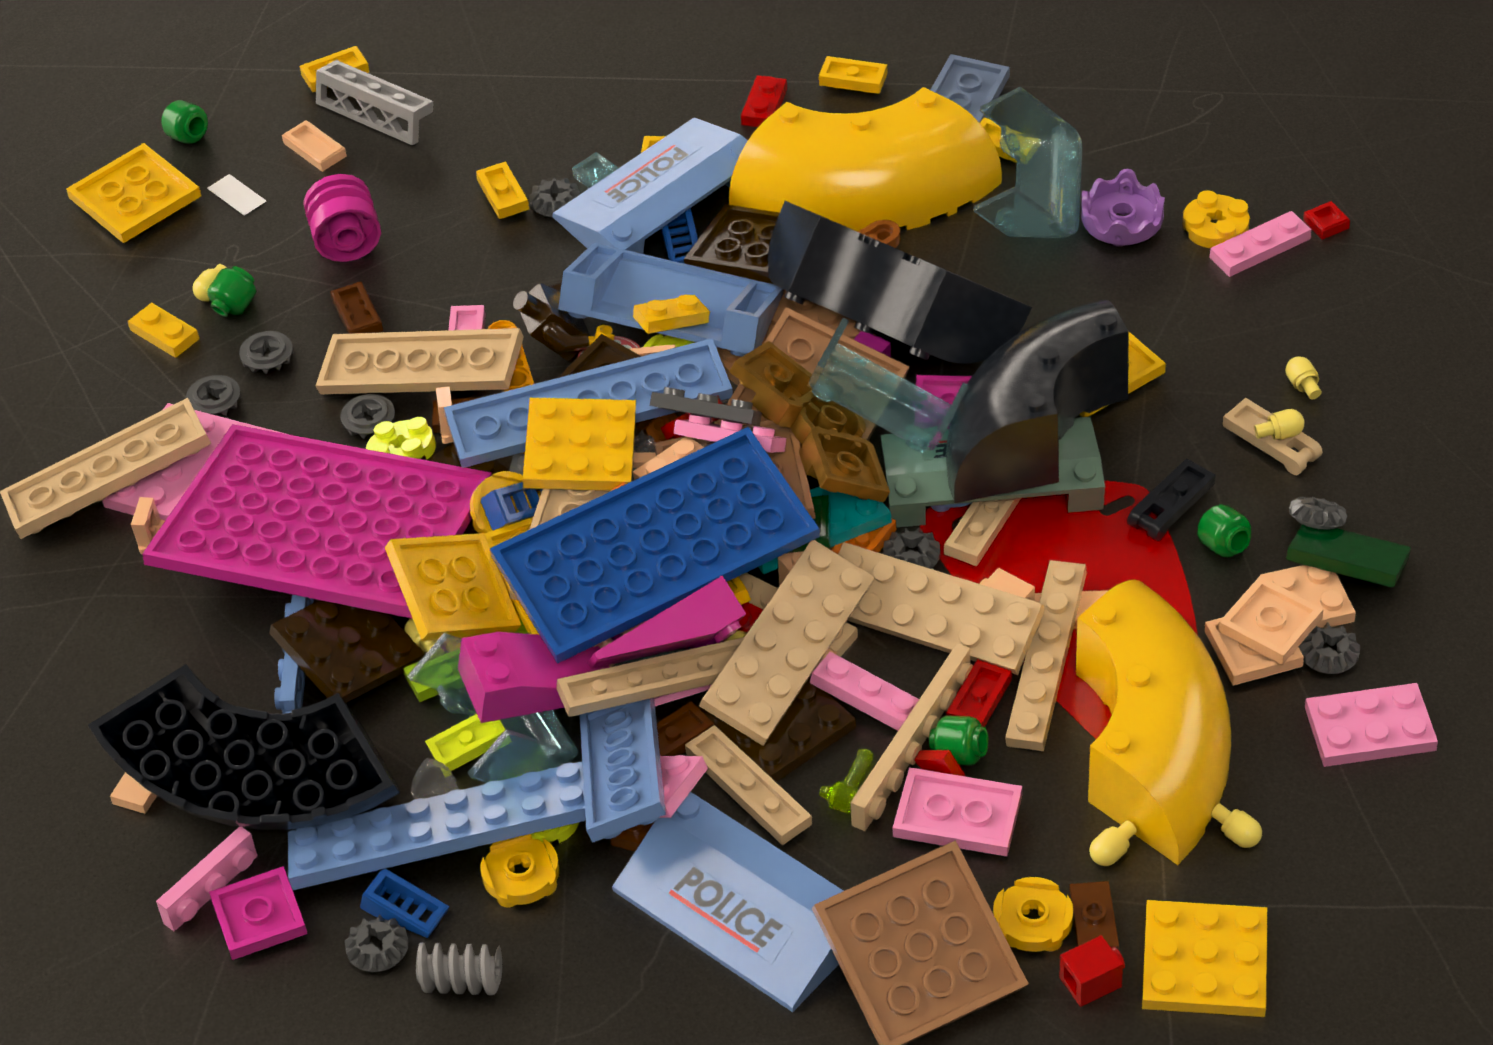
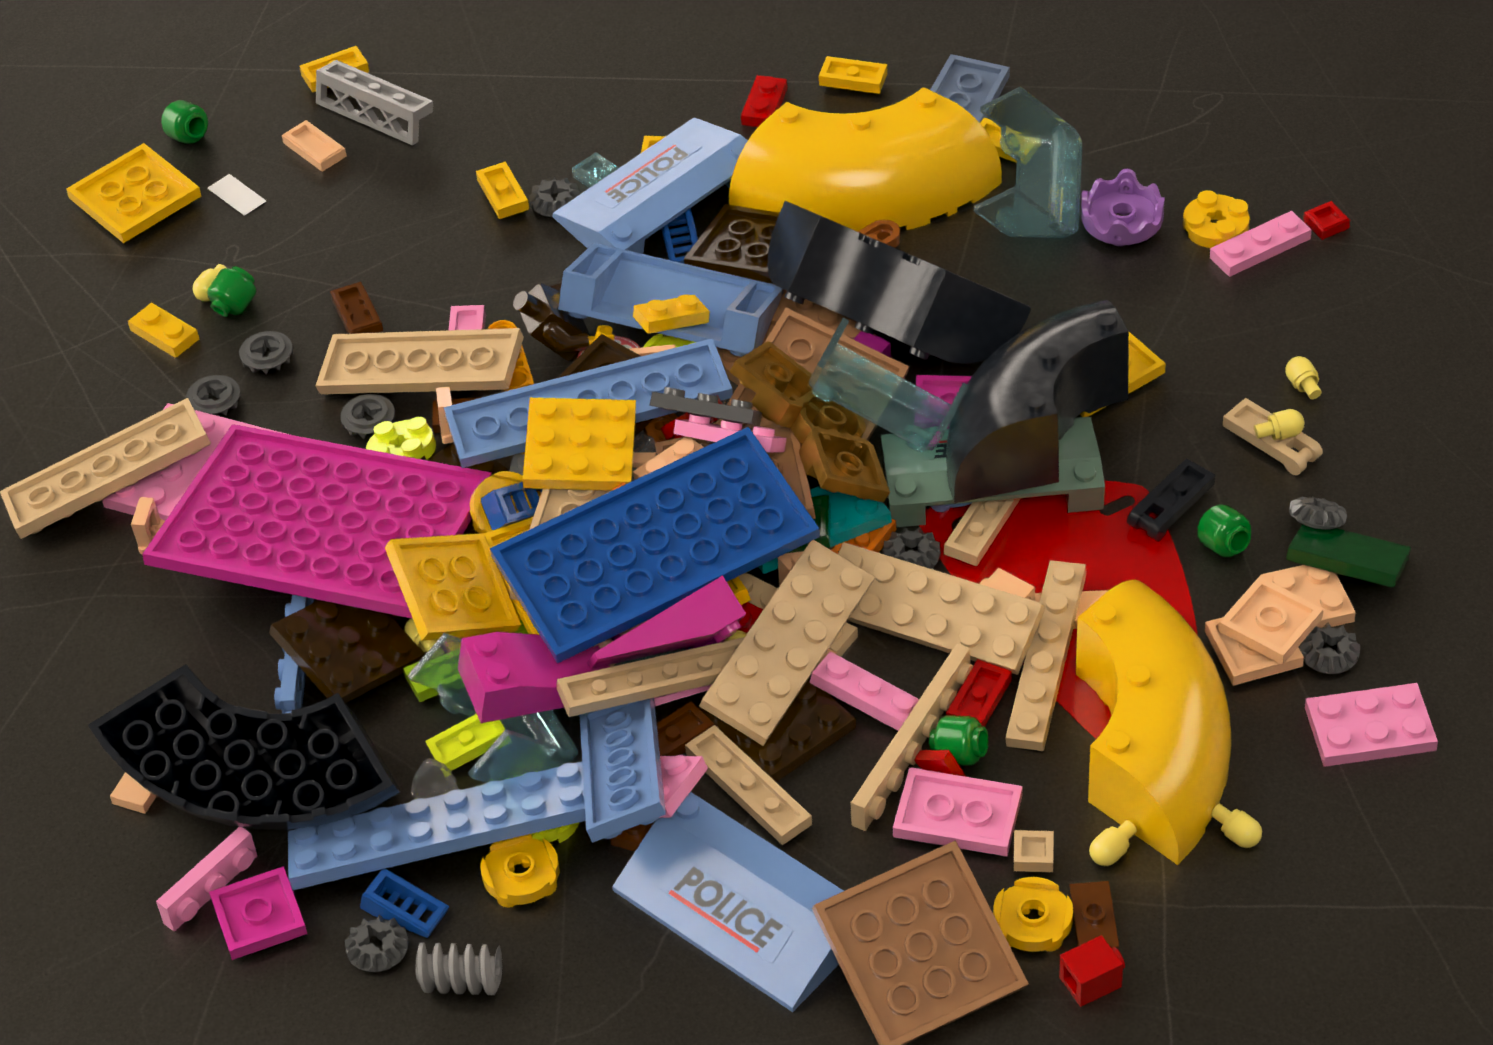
(342, 217): dark pink wheel -> none
(842, 793): clear neon green piece -> none
(1033, 851): none -> tan plate
(1205, 958): yellow plate -> none

